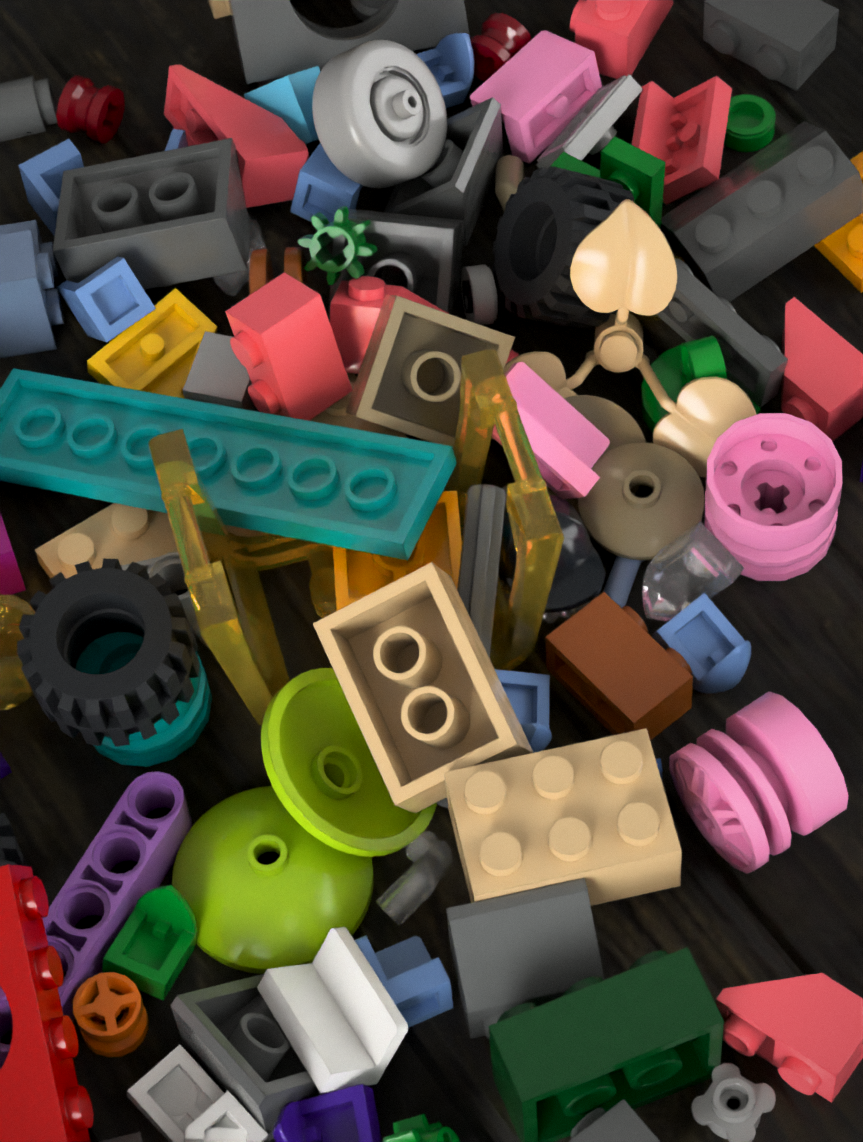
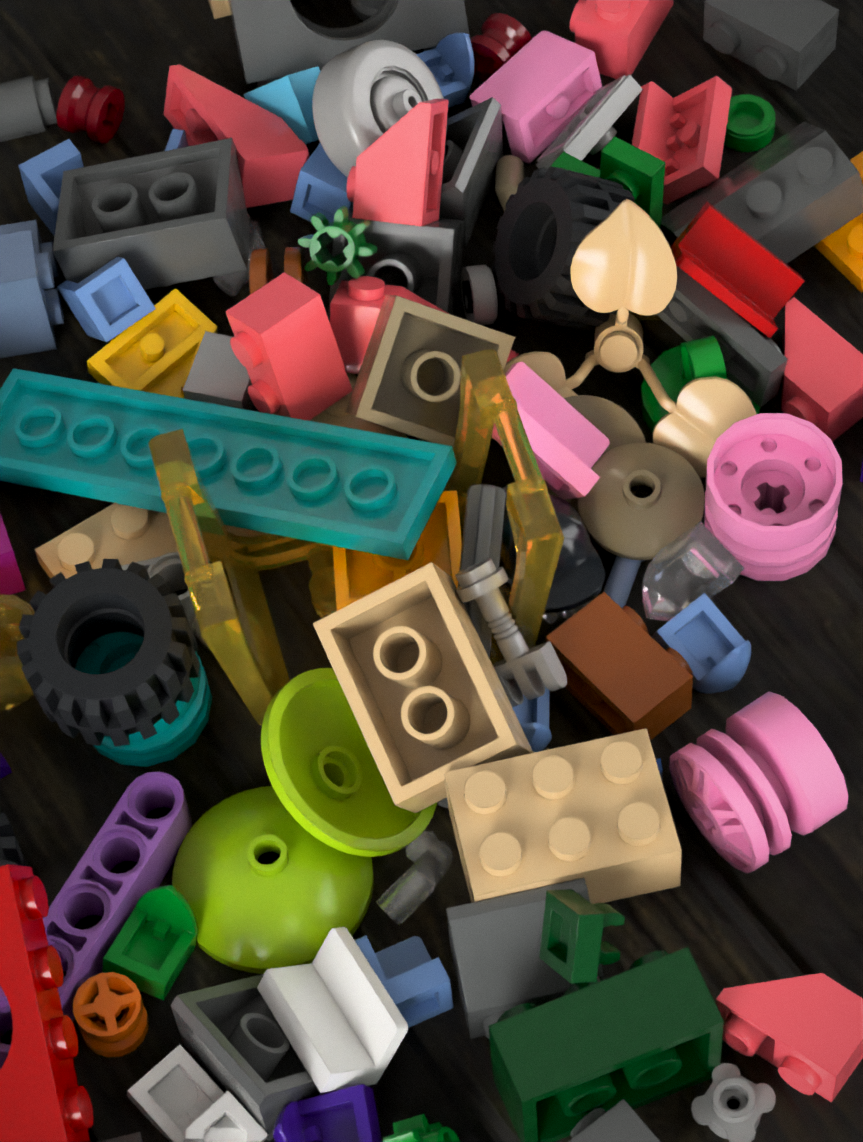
(403, 169): none -> coral slope
(522, 669): none -> light grey hinge
(574, 935): none -> dark green tile
(736, 268): none -> red panel

